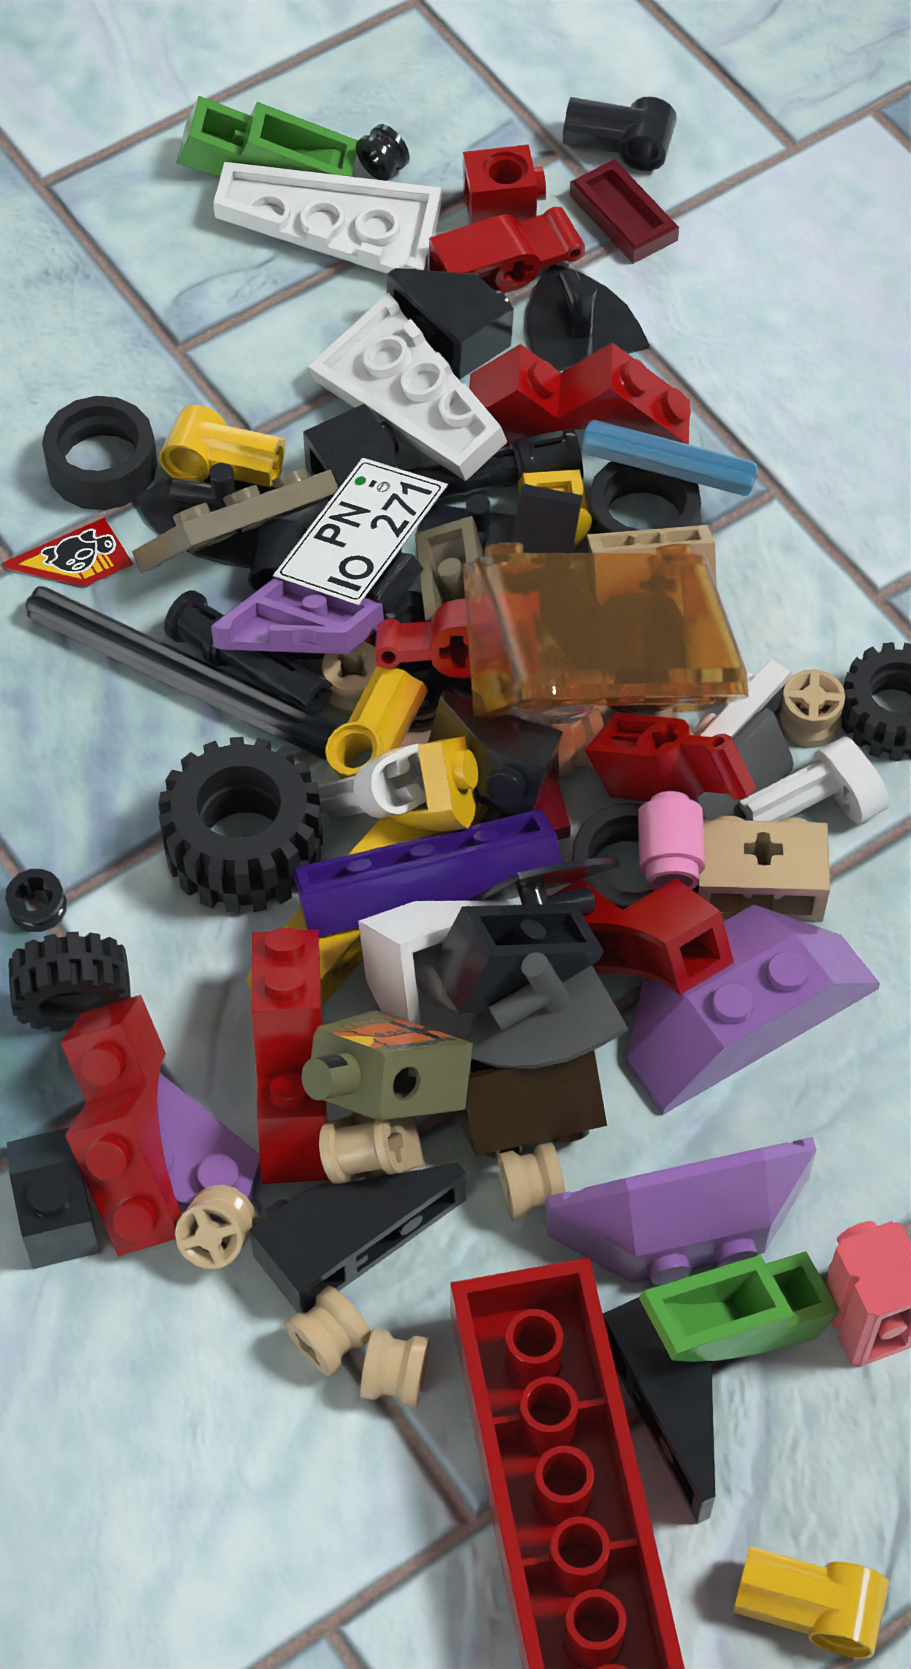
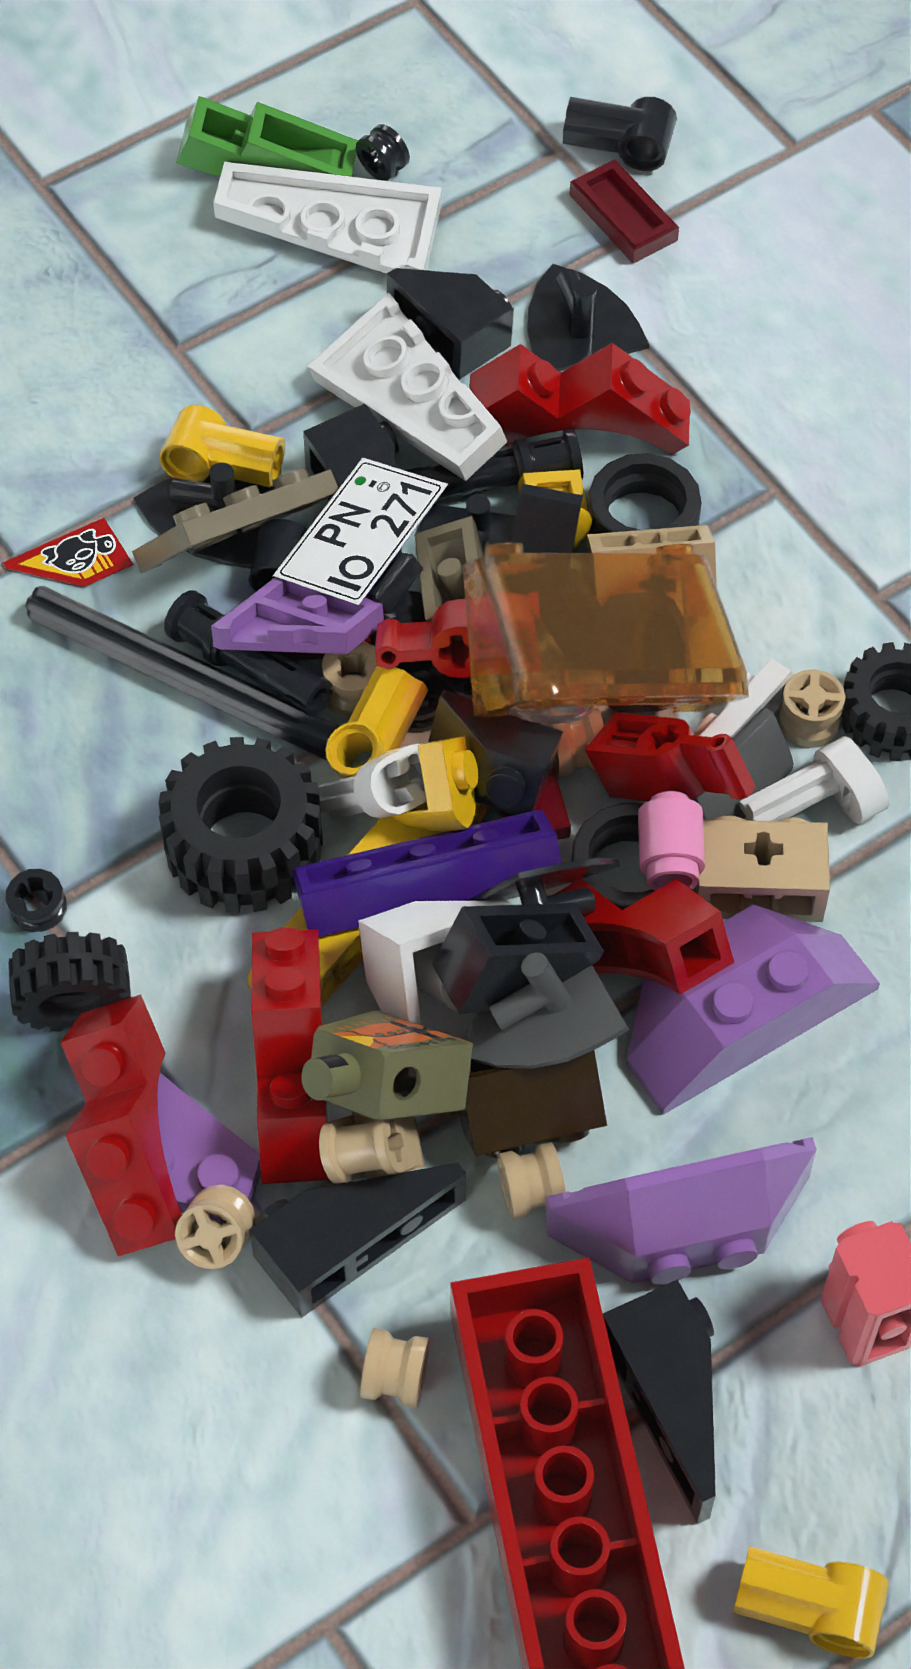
(51, 1199): black slope -> none
(93, 418): black tyre -> none
(328, 1330): tan wheel -> none
(502, 183): red brick -> none
(507, 251): red piece -> none
(669, 458): dark azure axle -> none
(741, 1309): bright green slope -> none

